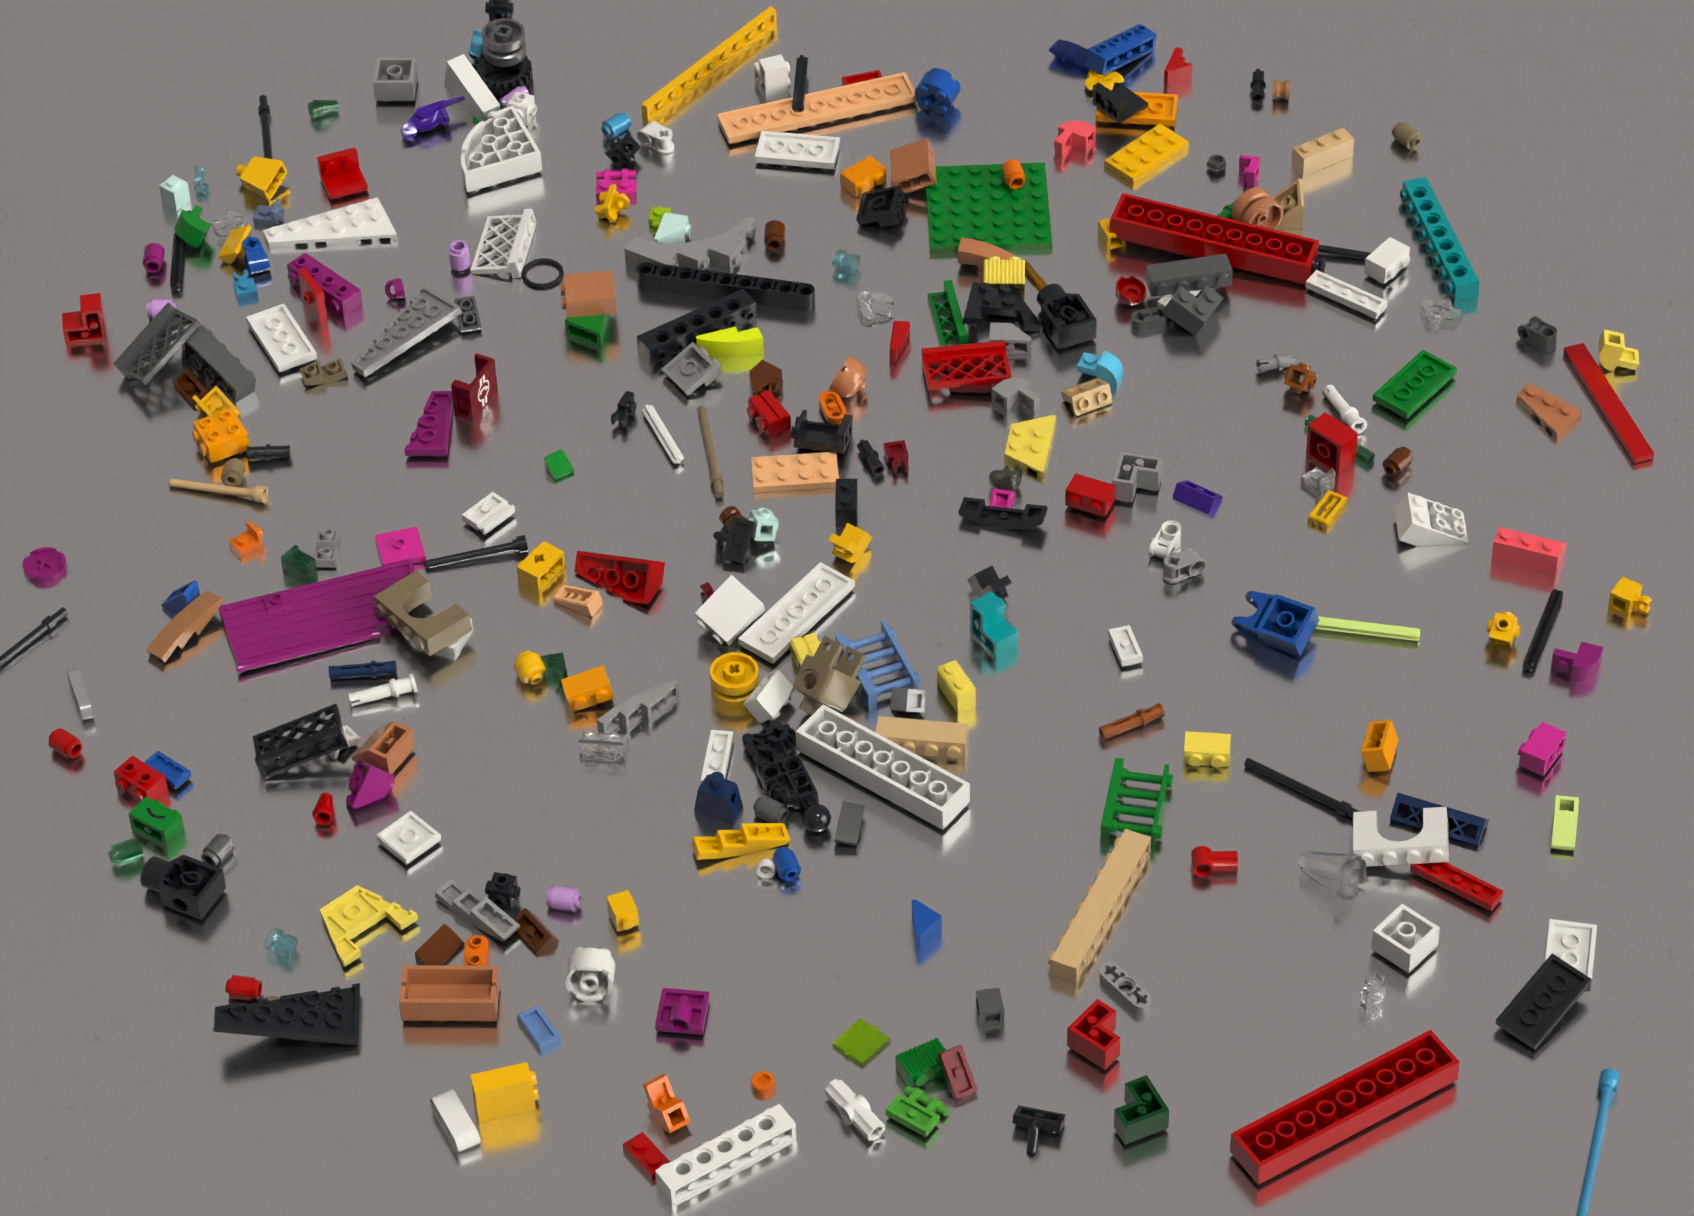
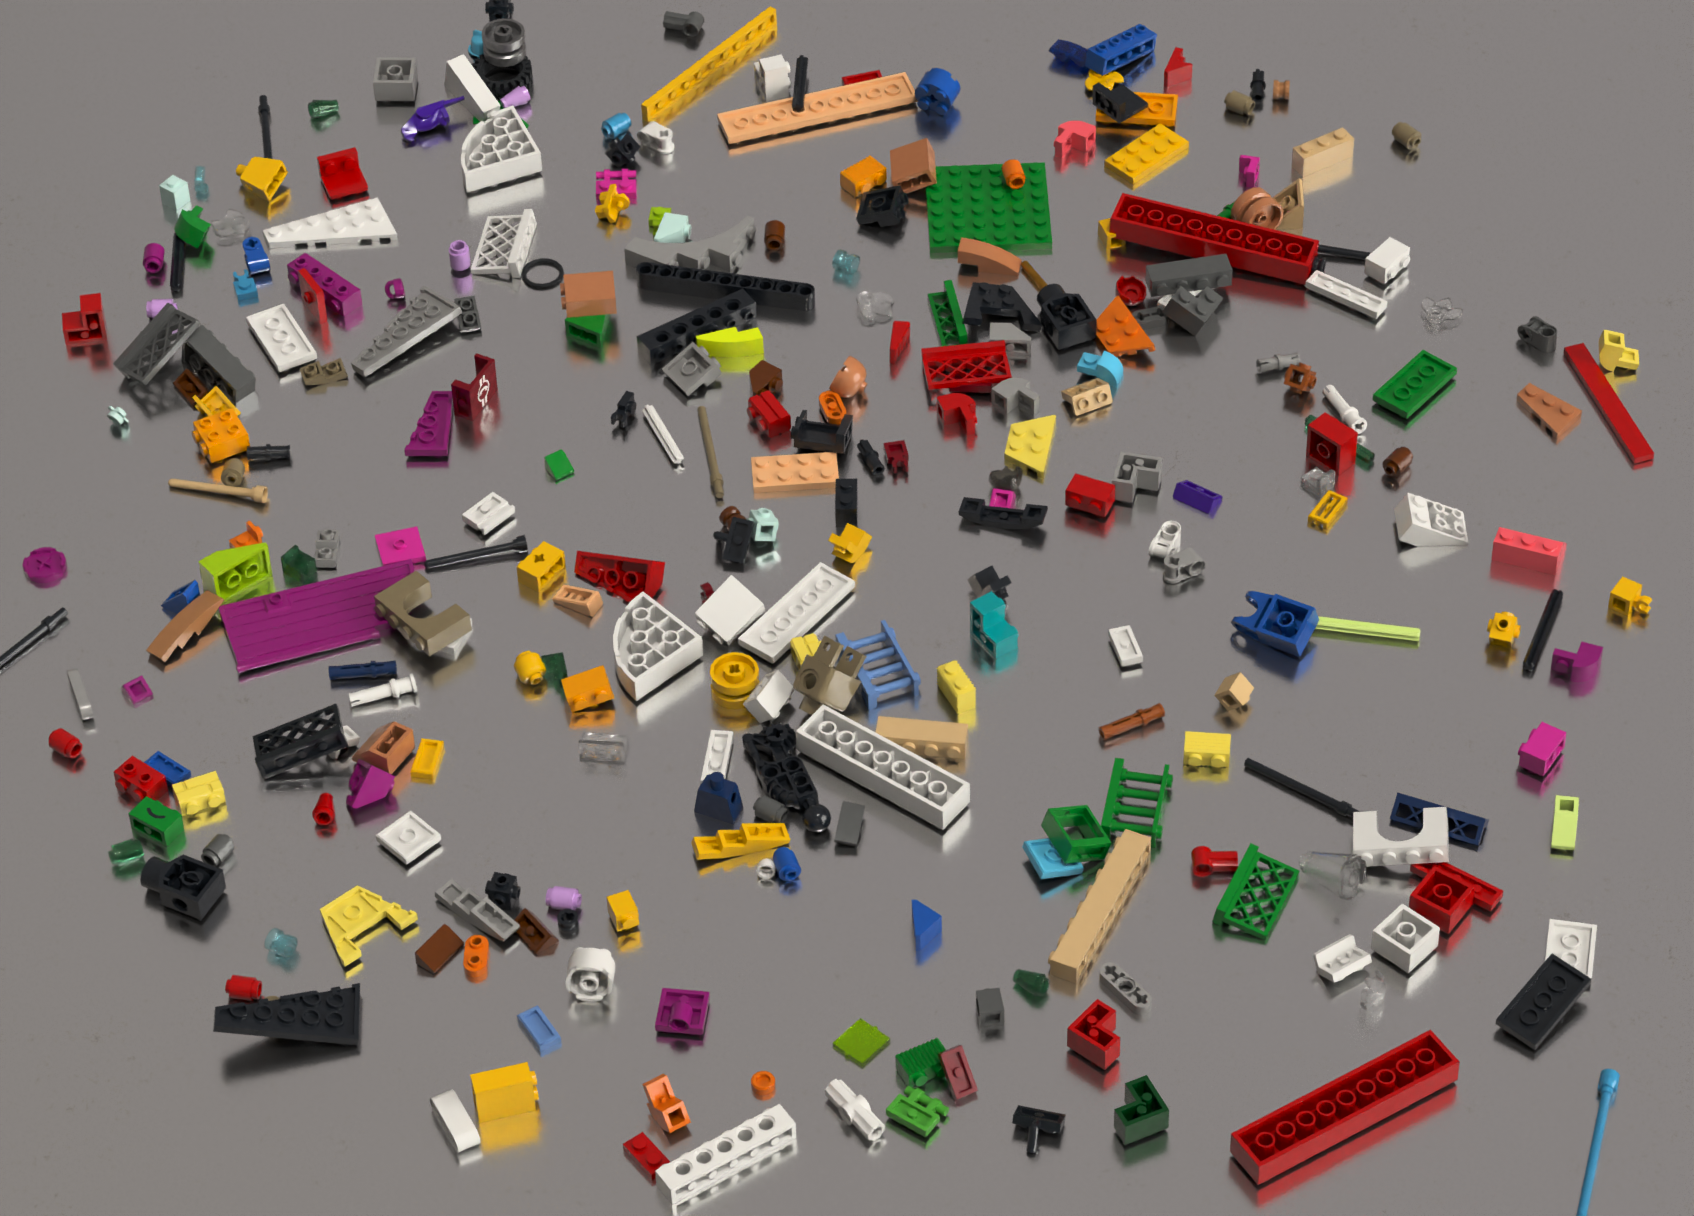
(117, 415): none -> light aqua plate
(136, 690): none -> magenta slope
(198, 793): none -> light yellow brick
(234, 244): yellow slope -> none
(235, 570): none -> lime slope
(269, 215): sand blue bracket -> none
(427, 758): none -> yellow tile
(449, 993): nougat piece -> none
(524, 106): white brick -> none
(567, 926): none -> black bush
(643, 705): light grey slope -> none
(651, 646): none -> white brick
(689, 24): none -> dark grey piece
(797, 150): white plate -> none
(907, 699): light grey panel -> none
(957, 408): none -> red brick
(1006, 272): light yellow brick -> none
(1032, 982): none -> clear green cone
(1048, 861): none -> medium azure plate
(1081, 850): none -> green window
(1120, 331): none -> orange wing
(1216, 163): dark grey plate -> none
(1234, 691): none -> tan brick
(1239, 103): none -> dark tan brick
(1240, 881): none -> green fence
(1341, 959): none -> white bracket
(1379, 746): light orange brick -> none
(1440, 239): teal brick -> none
(1442, 898): none -> red brick

